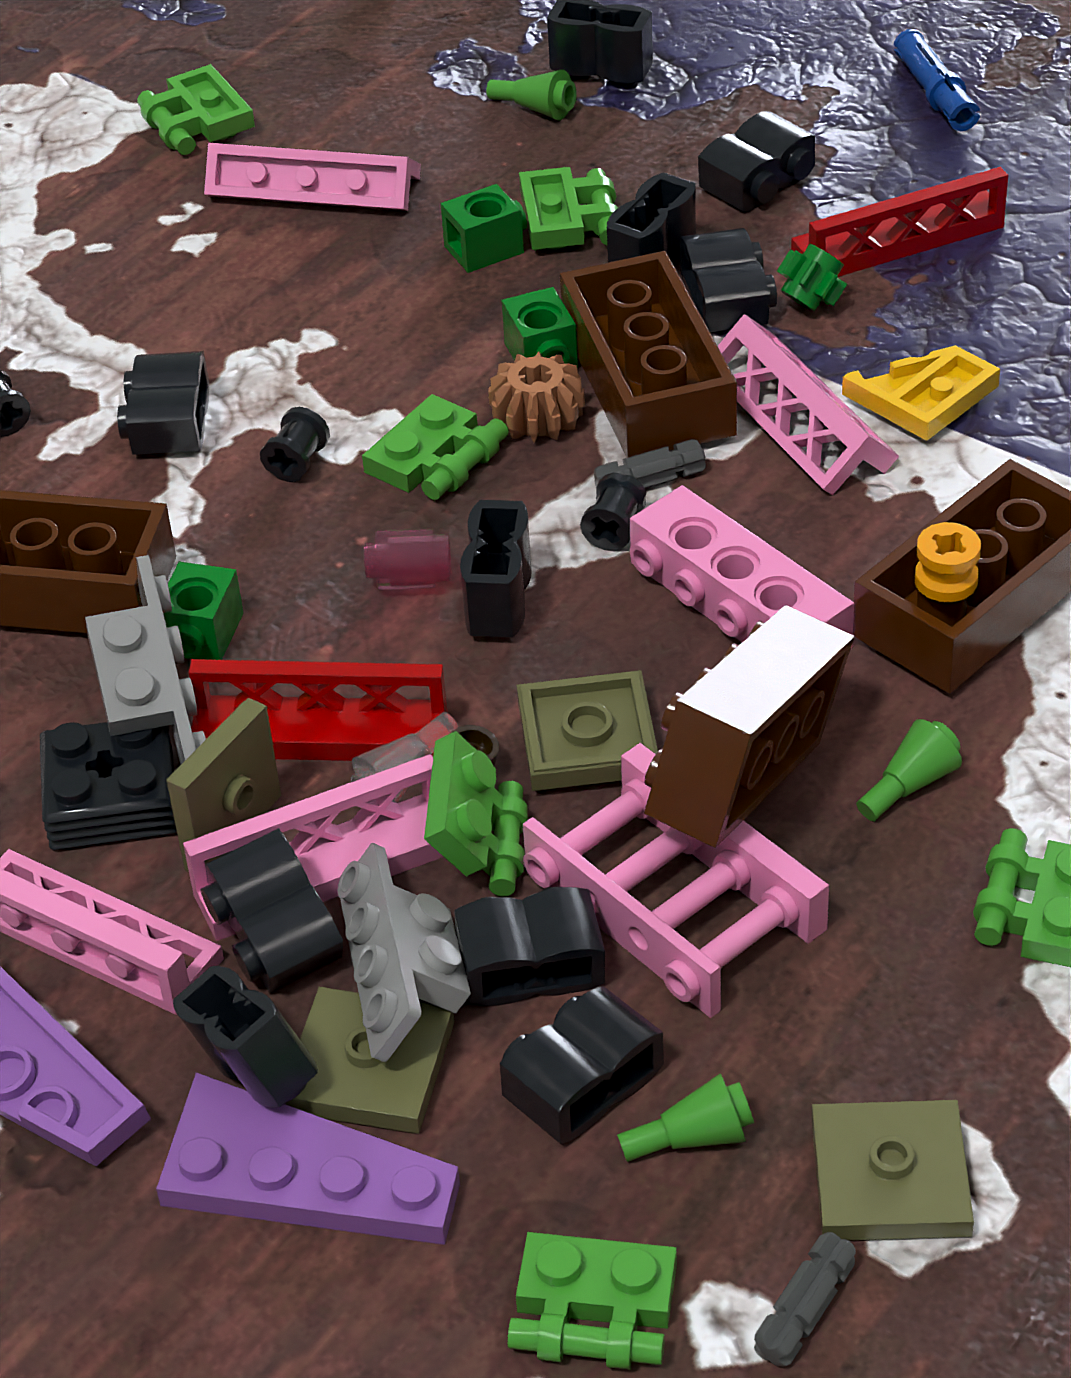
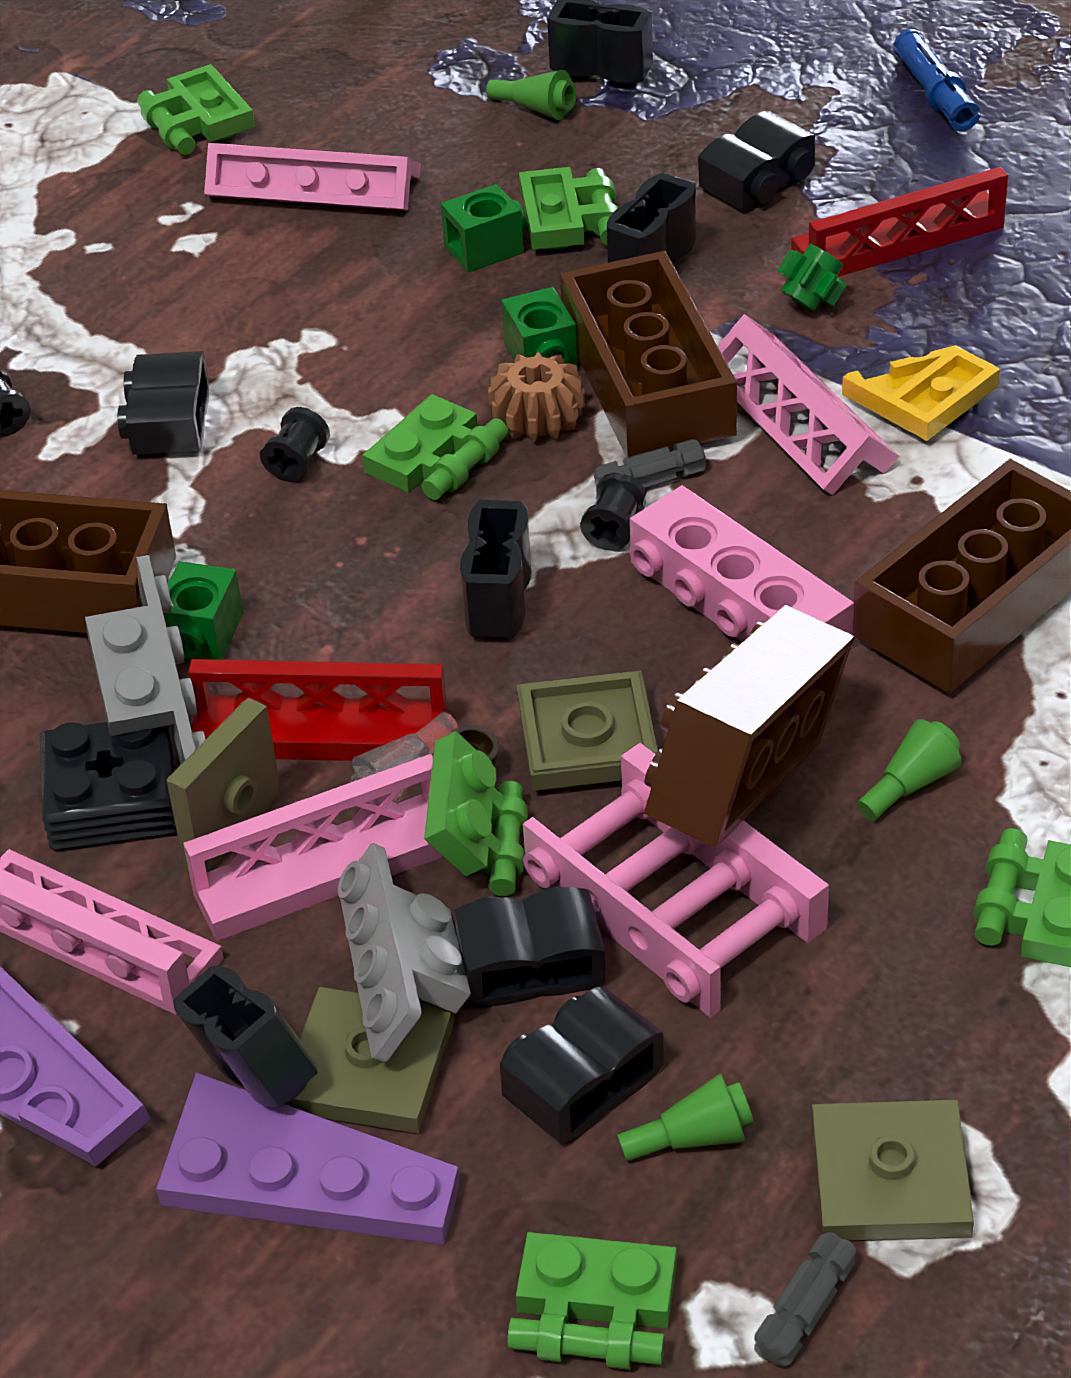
(272, 911): black brick -> none
(408, 559): clear pink brick -> none
(726, 278): black brick -> none
(947, 562): light orange wheel -> none

